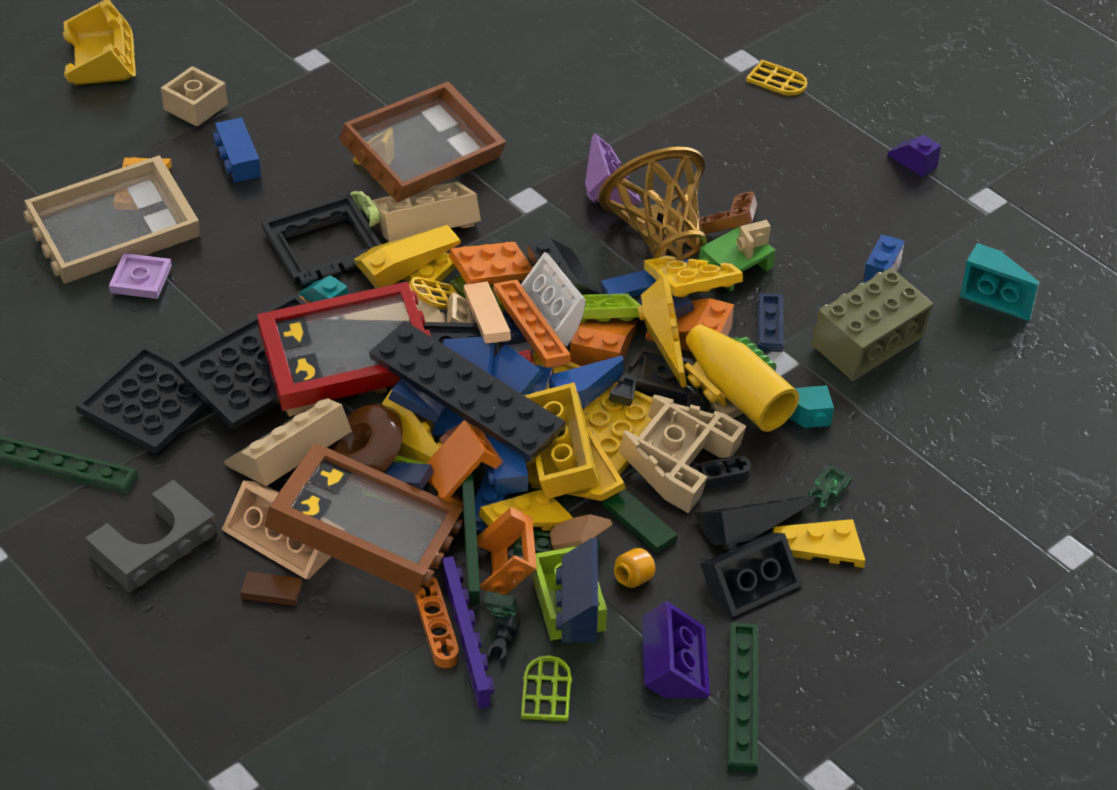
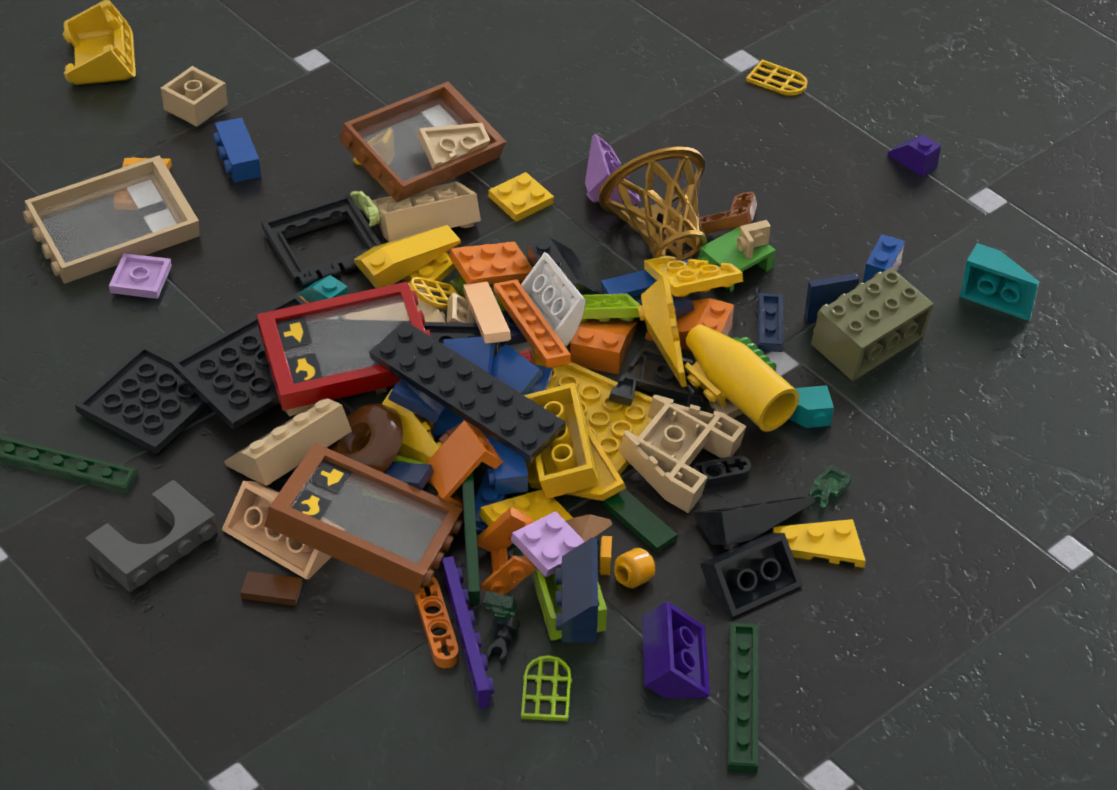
(451, 142): none -> tan wing
(521, 196): none -> yellow plate
(546, 542): none -> lavender plate
(590, 379): blue slope -> none
(605, 555): none -> light orange tile
(825, 292): none -> dark blue tile

